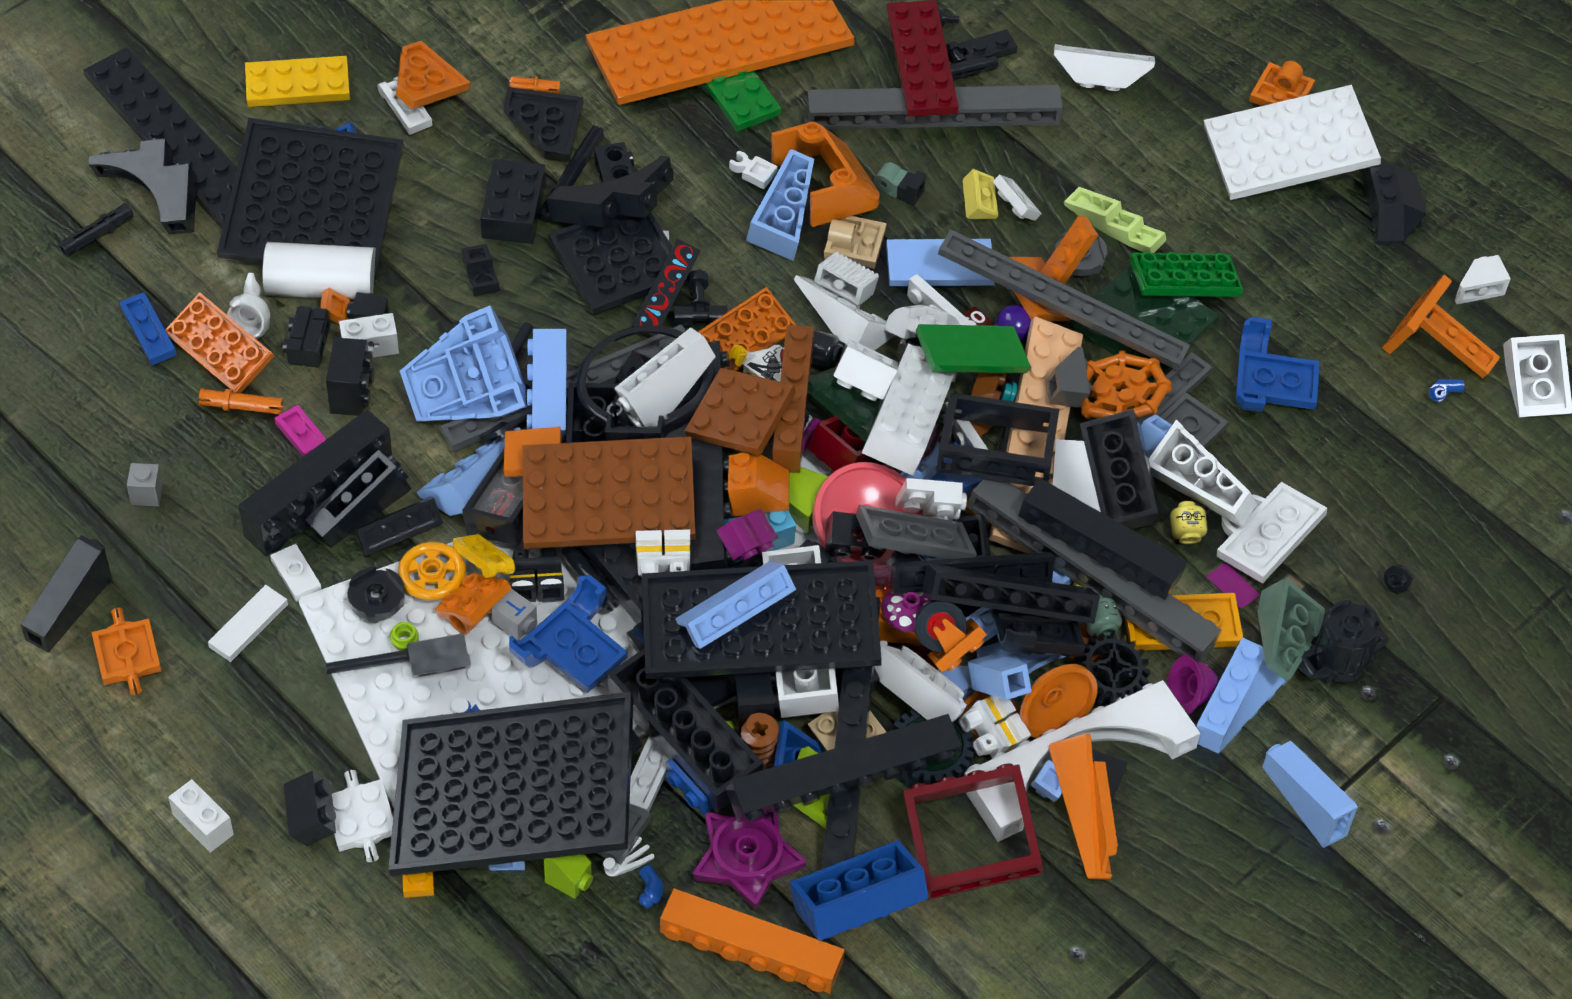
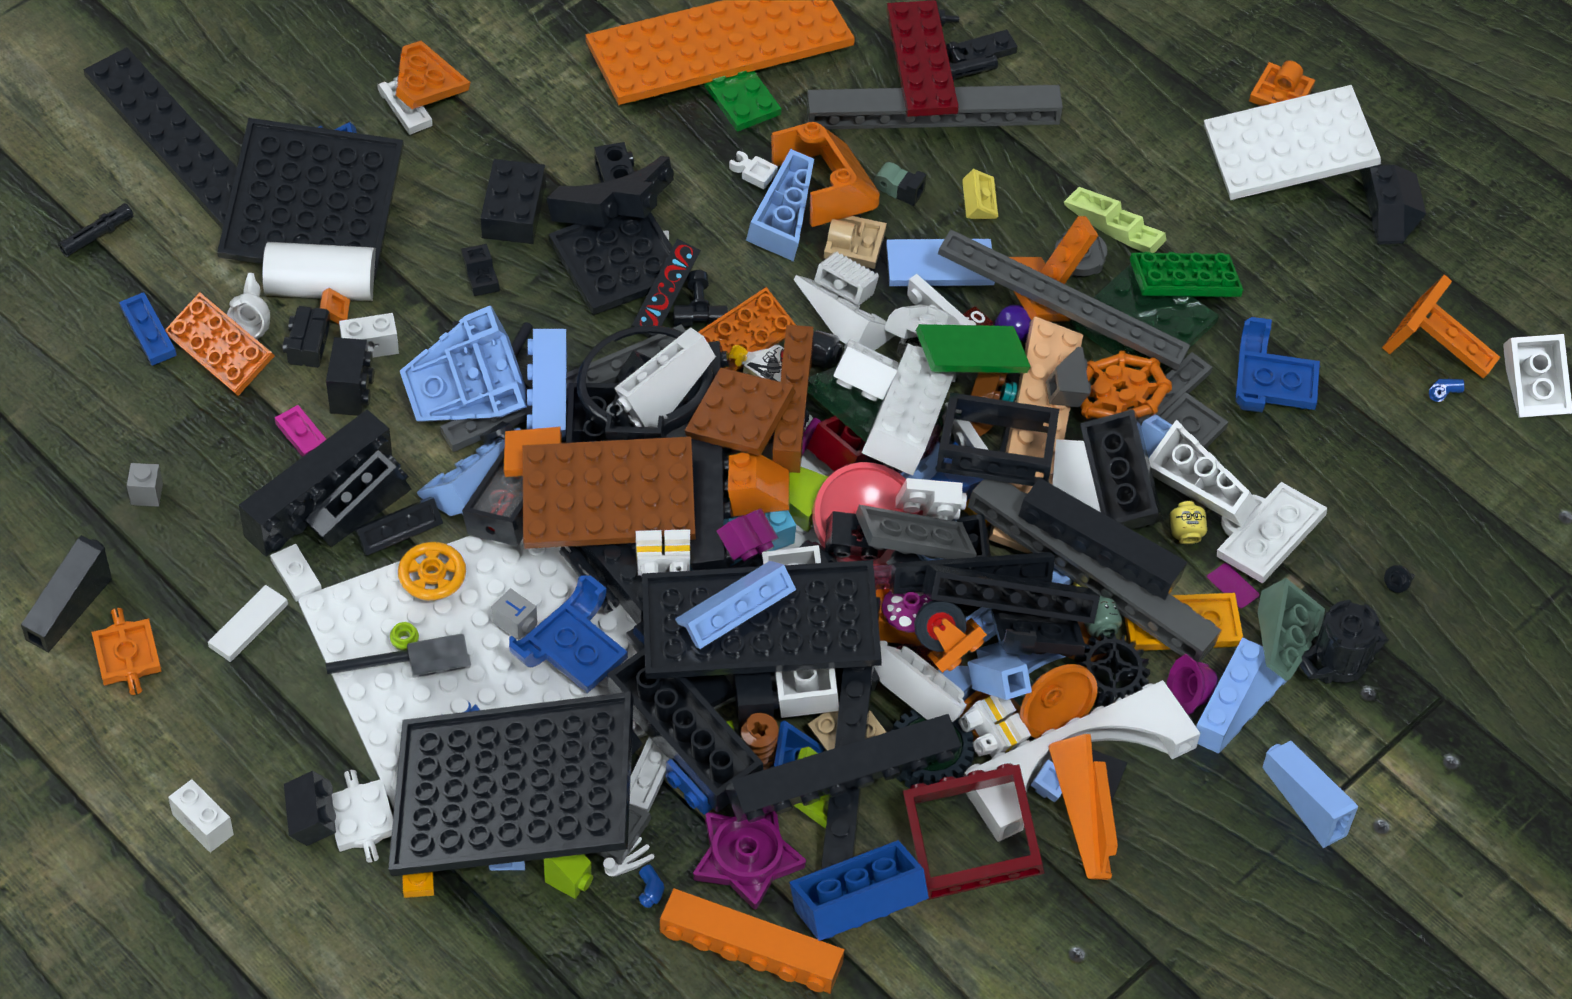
(154, 170): arch -> none
(248, 402): orange pin -> none
(297, 81): yellow plate -> none
(367, 305): black brick -> none
(377, 608): black plate -> none
(472, 601): orange plate -> none
(484, 555): yellow plate -> none
(535, 84): orange axle -> none
(544, 569): black hips -> none
(545, 119): black plate -> none
(576, 165): black axle -> none
(1012, 193): white plate -> none
(1103, 67): white wedge -> none
(1483, 280): white slope -> none

